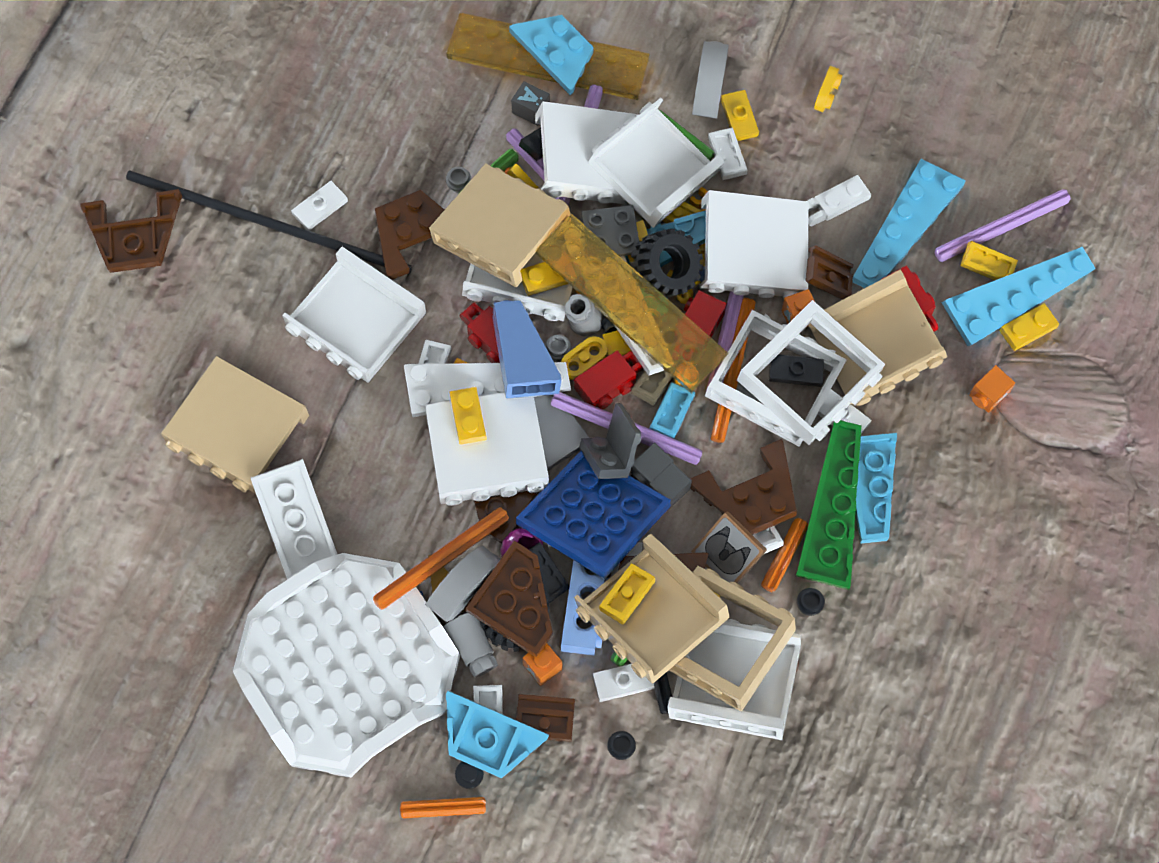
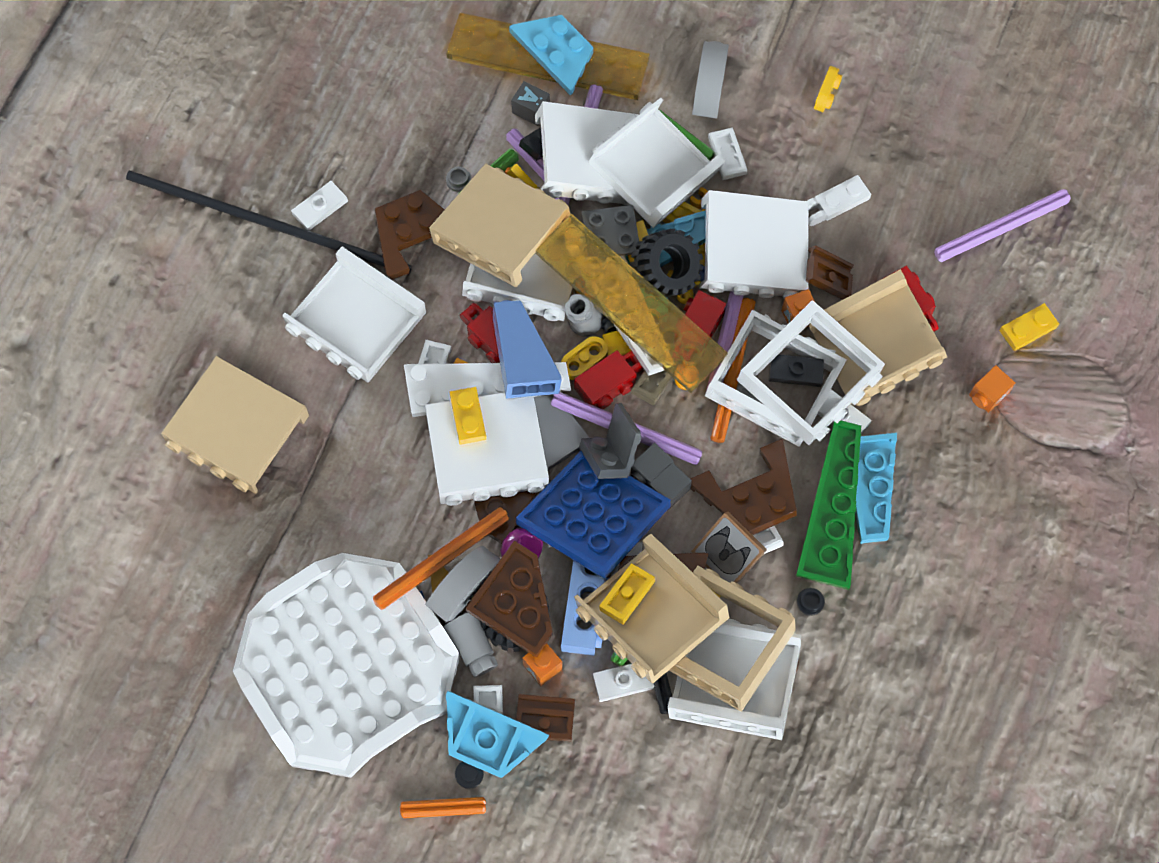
(137, 241): reddish brown wing -> none
(293, 517): white tile -> none
(540, 279): yellow plate -> none
(552, 579): black plate -> none
(558, 346): light grey plate -> none
(621, 745): black plate -> none
(672, 410): medium azure plate -> none
(739, 115): yellow plate -> none
(784, 555): orange axle -> none
(916, 209): medium azure wing -> none
(987, 261): yellow plate -> none
(1002, 300): medium azure wing -> none

